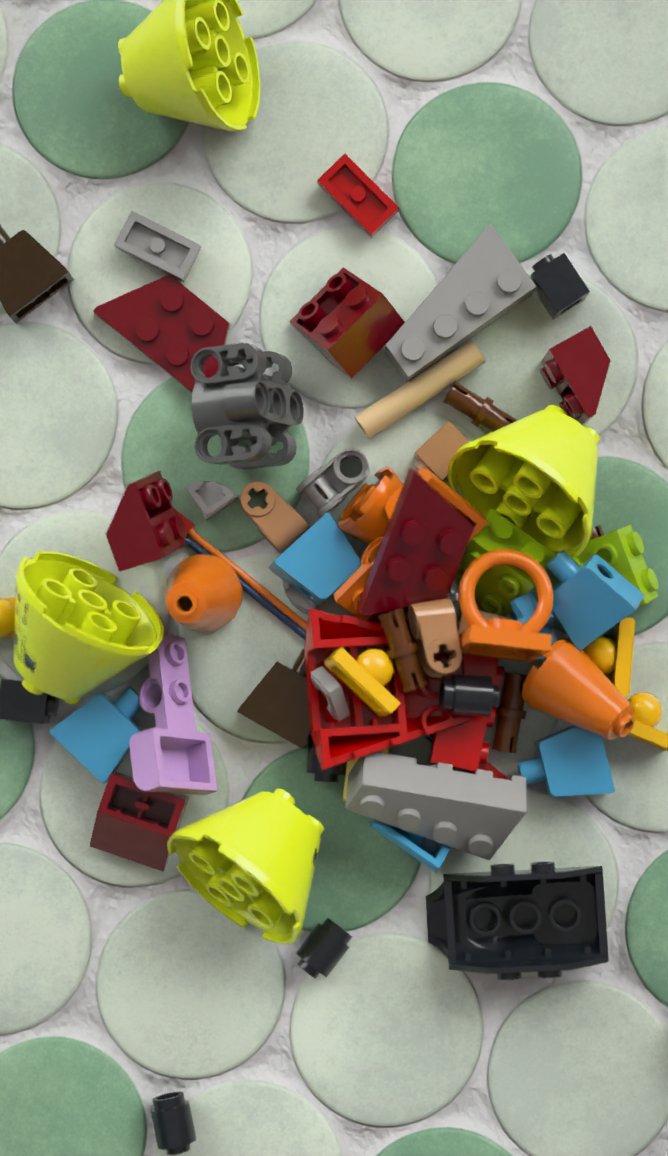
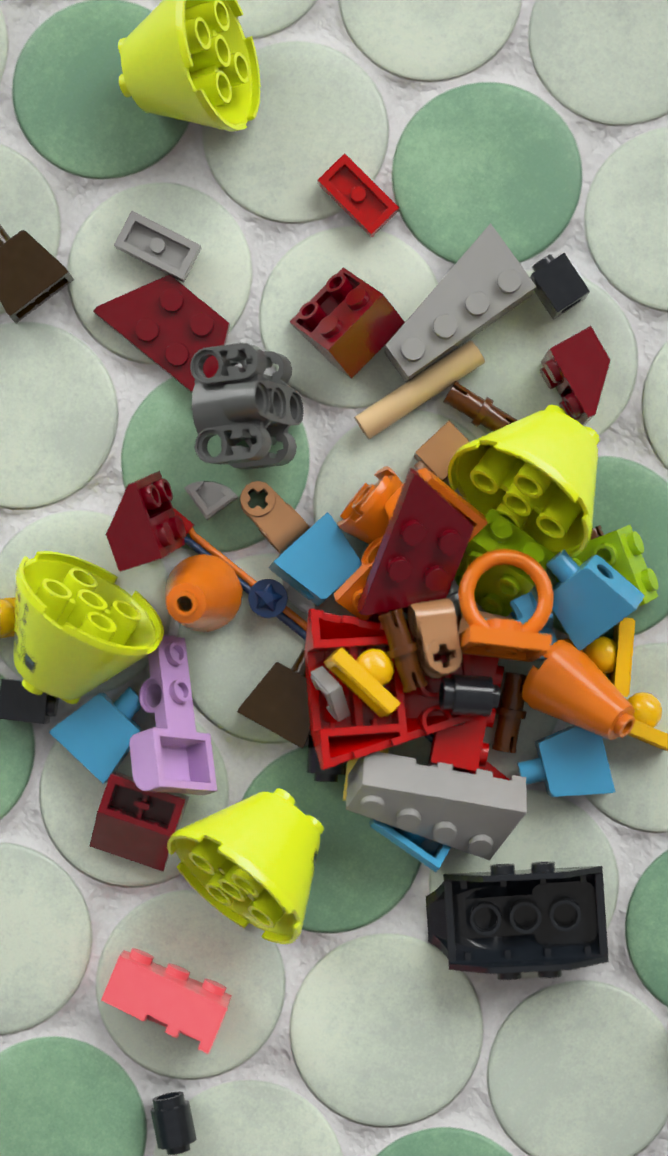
(167, 997): none -> coral wedge
(268, 598): none -> dark blue tile
(323, 948): black brick -> none
(333, 482): light grey piece -> none

